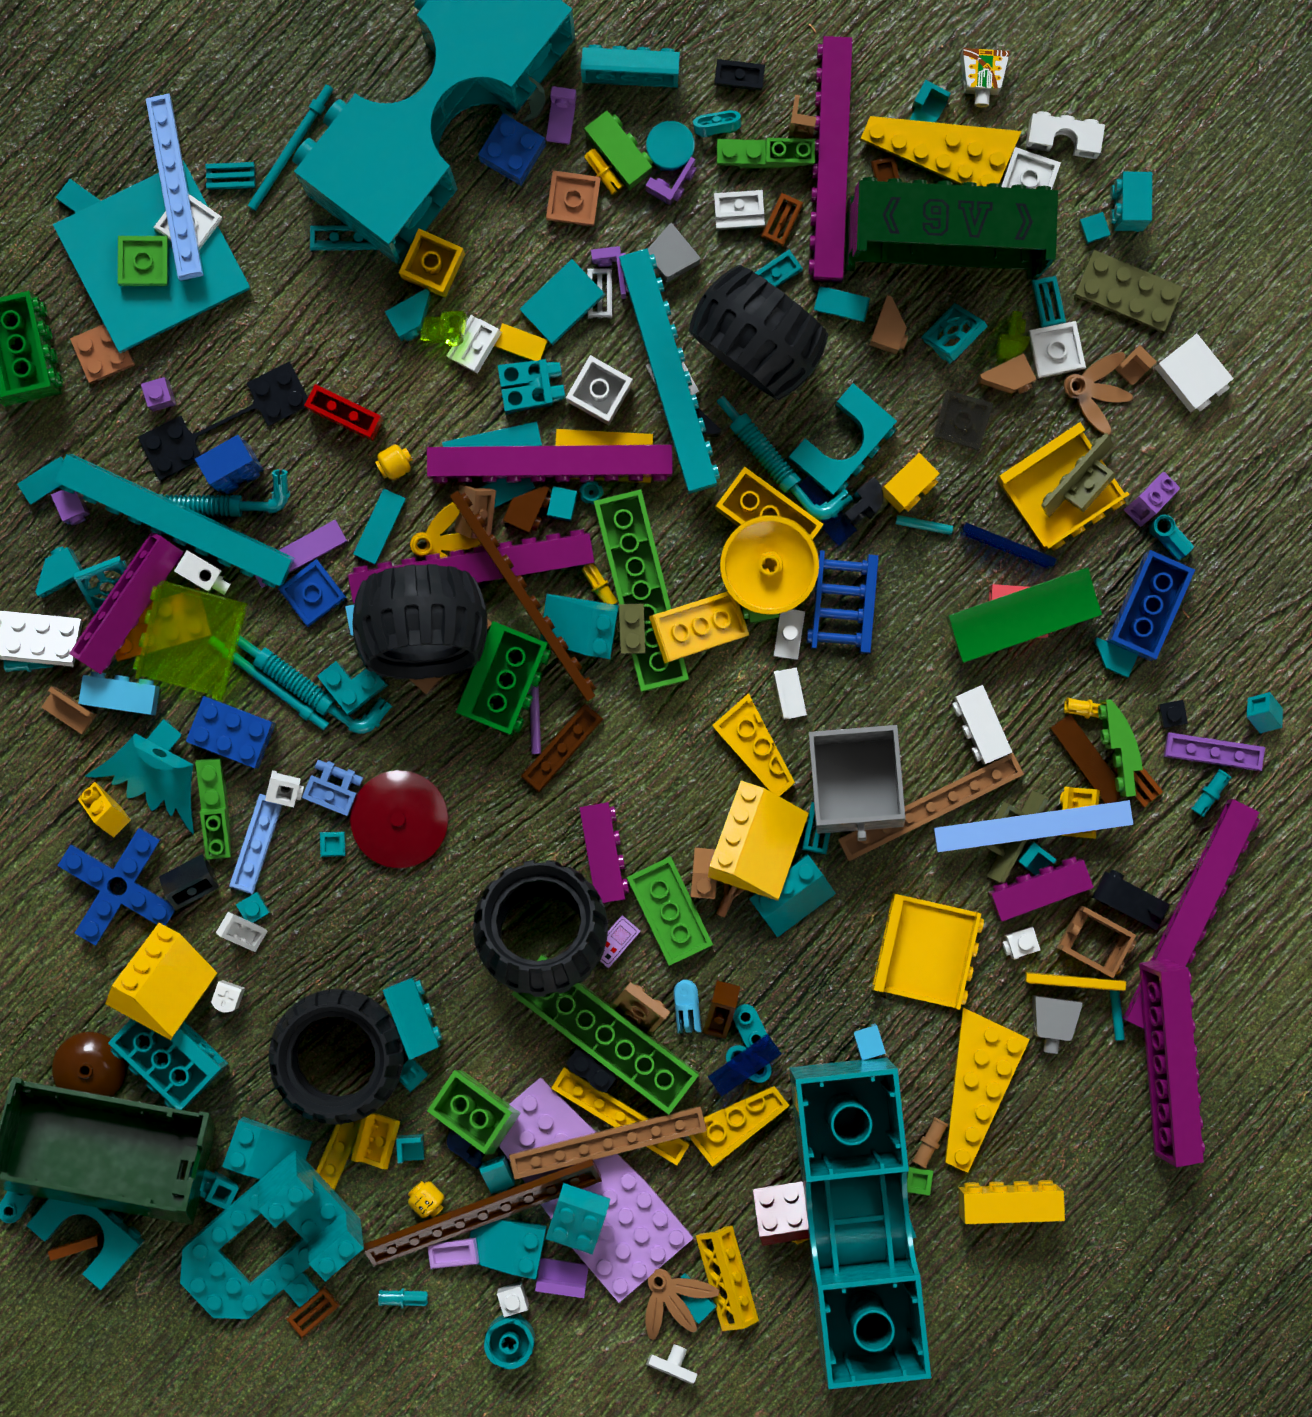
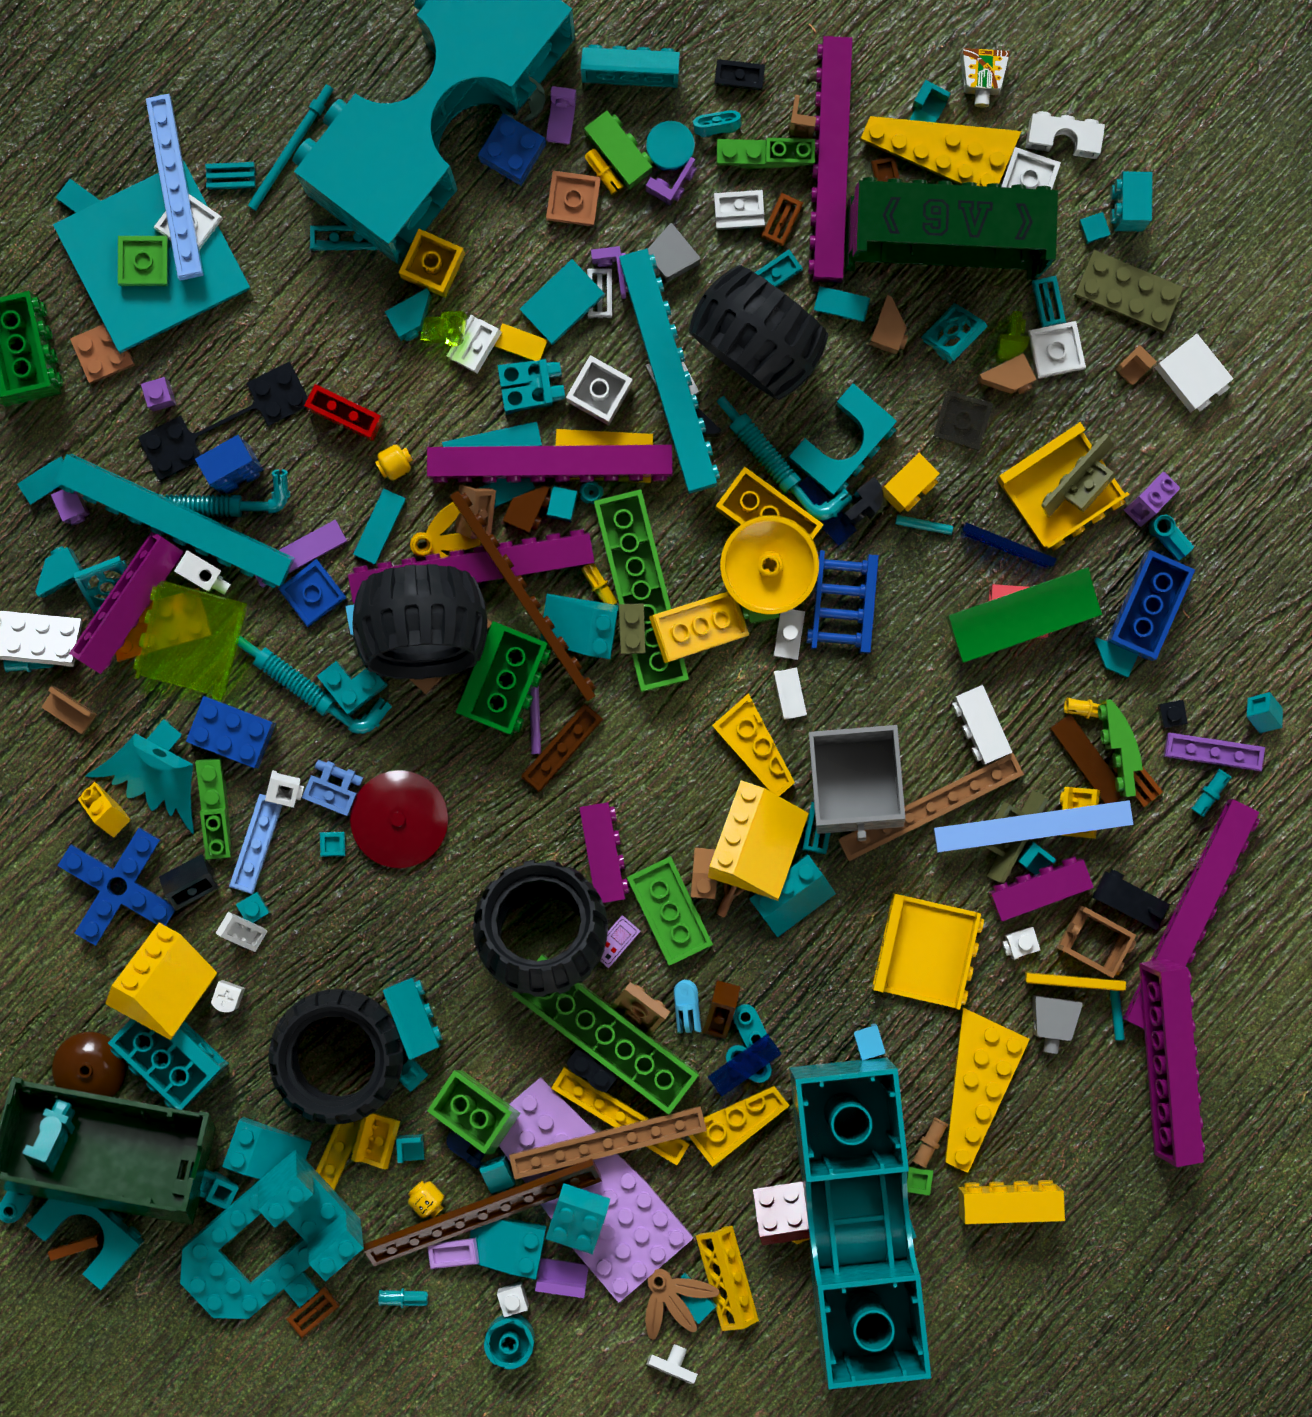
(52, 1136): none -> teal hips
(119, 693): medium azure brick -> none
(305, 711): teal bar -> none
(1088, 389): medium nougat plant -> none

